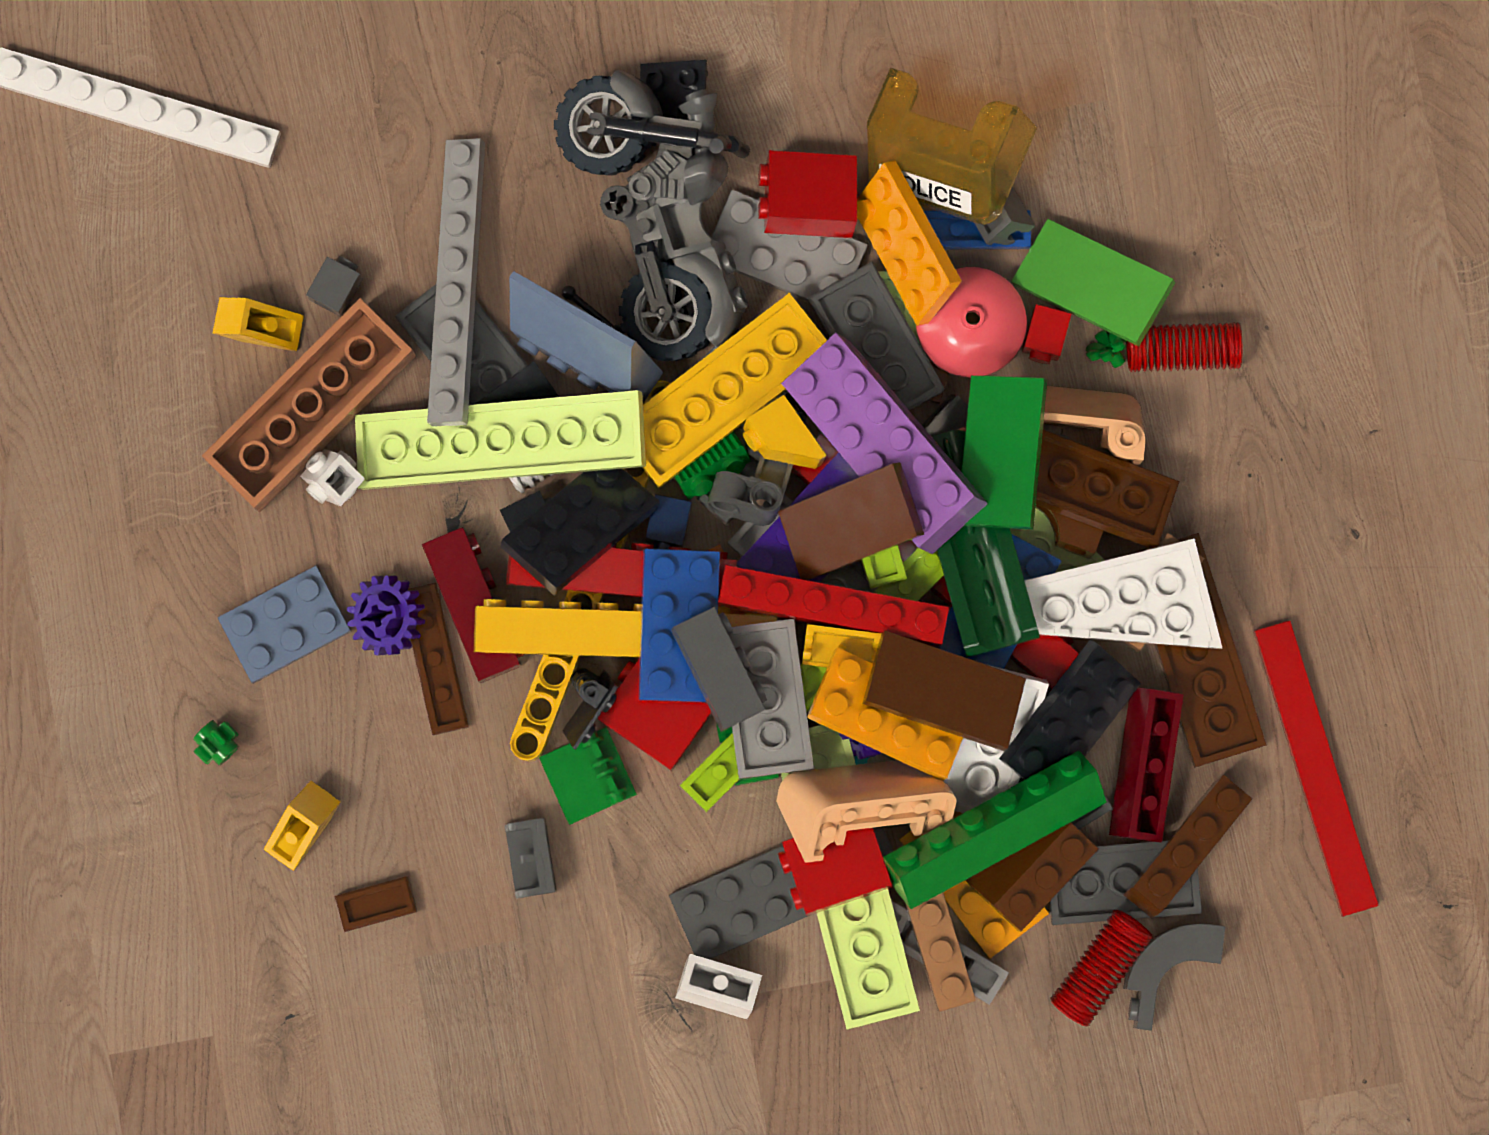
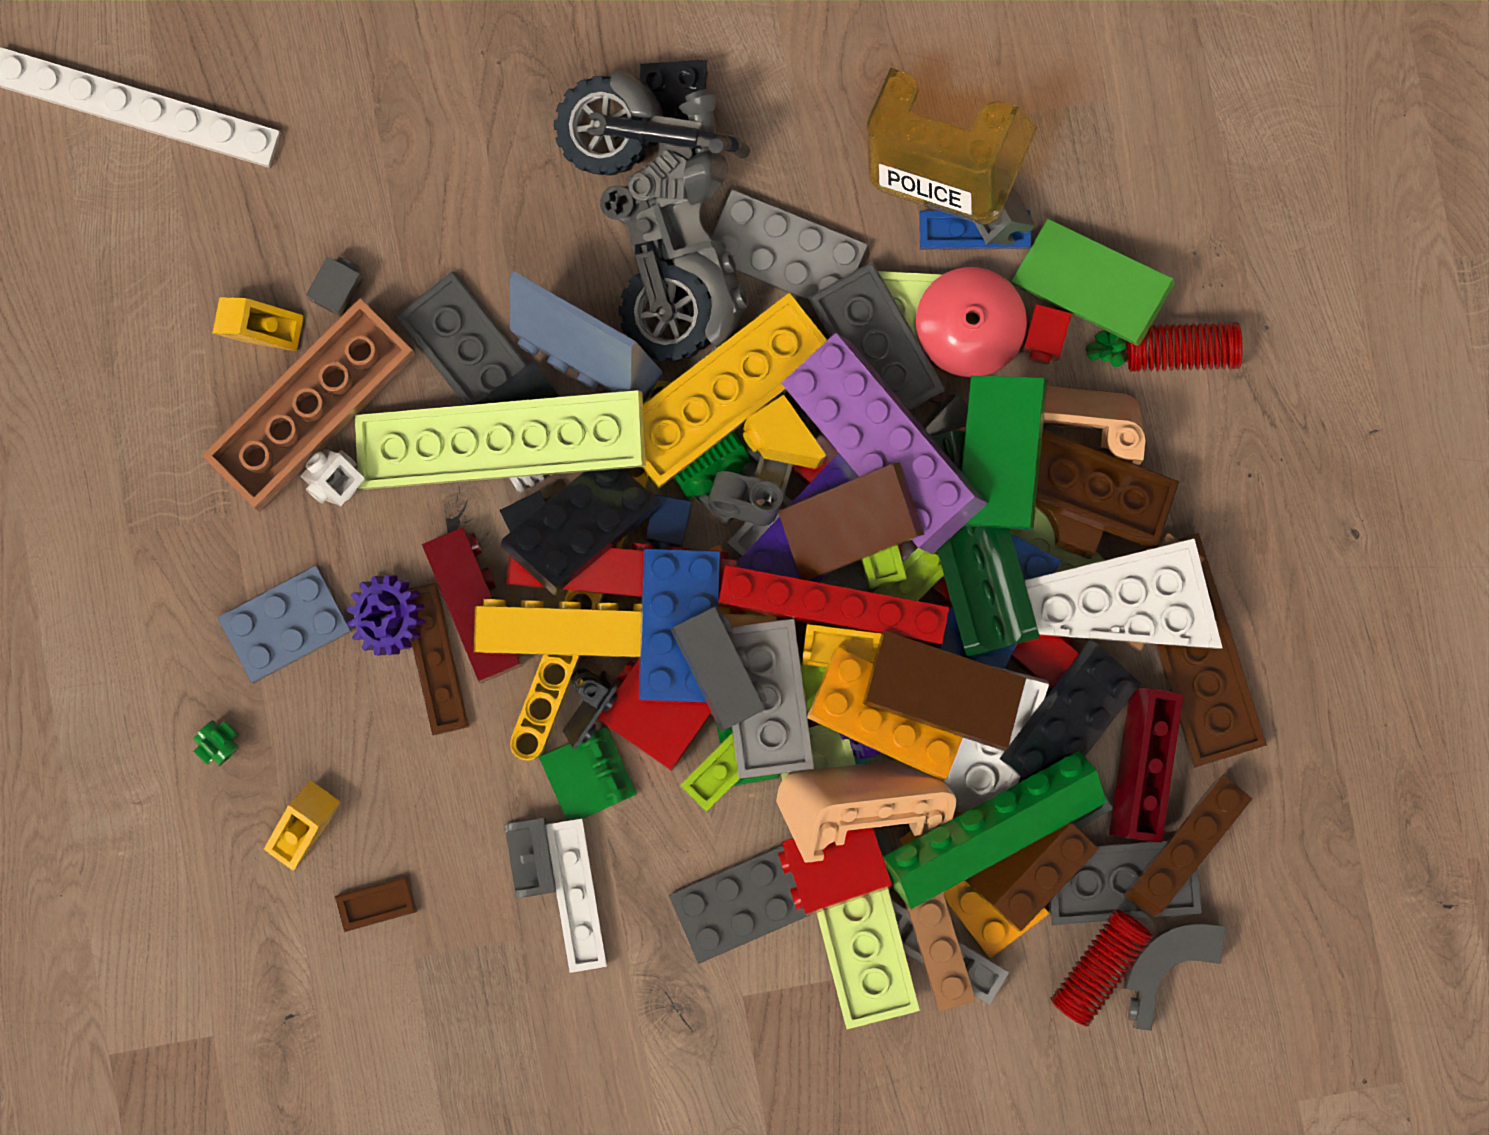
(456, 282): light grey plate -> none
(569, 293): black hinge -> none
(576, 895): none -> white plate
(718, 986): white brick -> none
(809, 194): red brick -> none
(906, 243): light orange plate -> none
(1315, 768): red tile -> none

